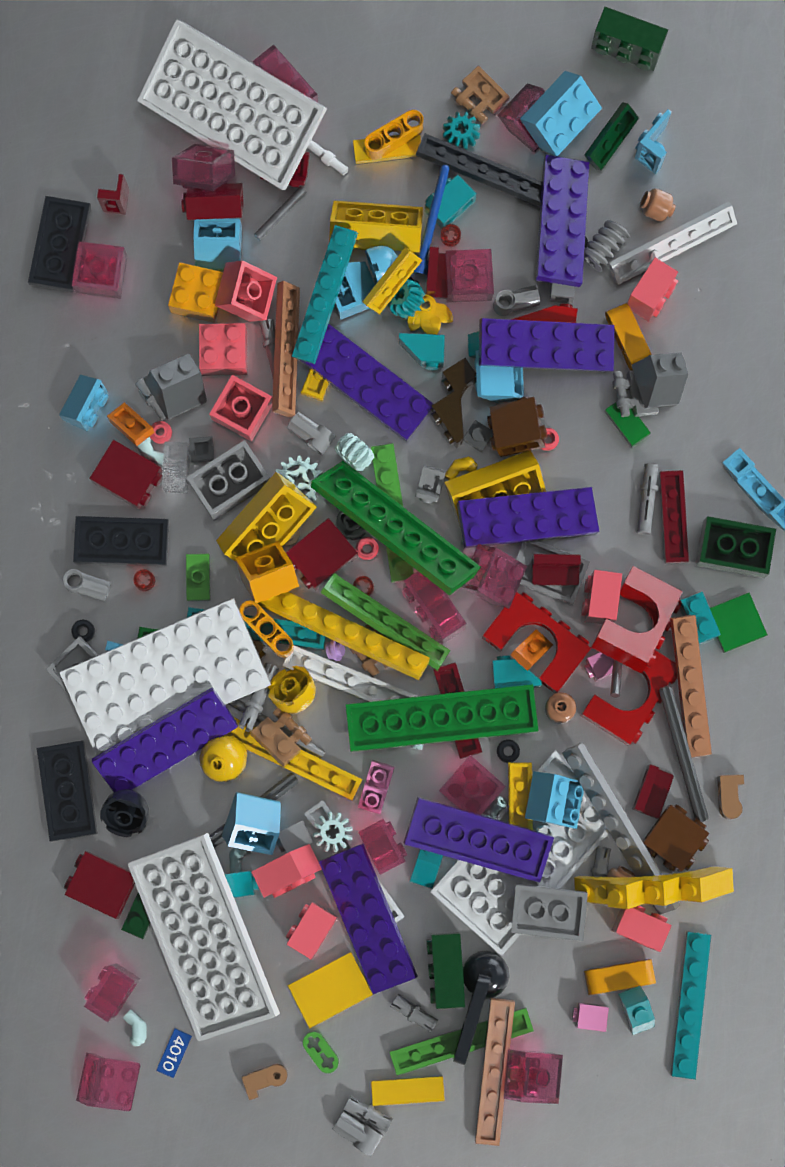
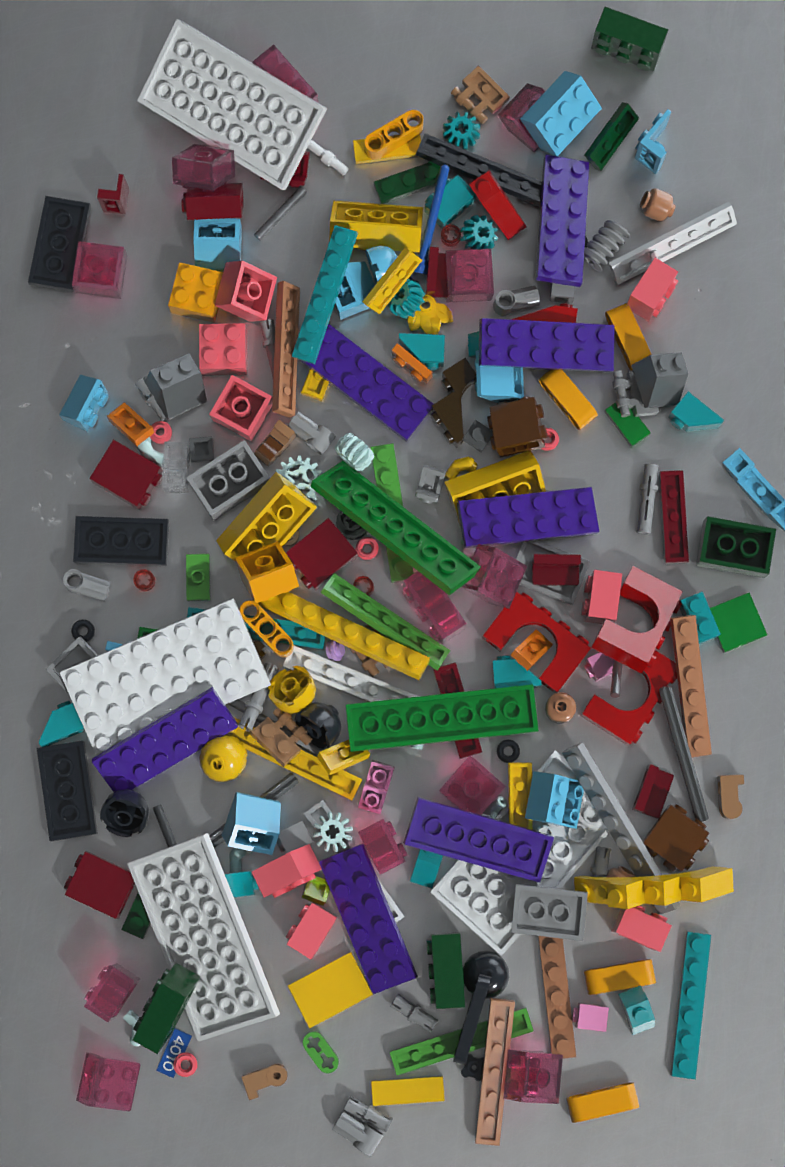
(61, 725): none -> teal slope
(164, 825): none -> dark grey bar
(165, 1007): none -> dark green brick
(185, 1072): none -> coral plate
(275, 443): none -> medium nougat leg
(316, 891): none -> lime plate
(321, 723): none -> black cylinder
(339, 757): none -> yellow plate
(407, 182): none -> dark green plate
(418, 370): none -> orange plate
(467, 1071): none -> black plate
(484, 228): none -> teal gear
(497, 204): none -> red slope
(557, 996): none -> nougat plate
(568, 398): none -> light orange beam
(602, 1102): none -> light orange beam
(694, 415): none -> teal slope

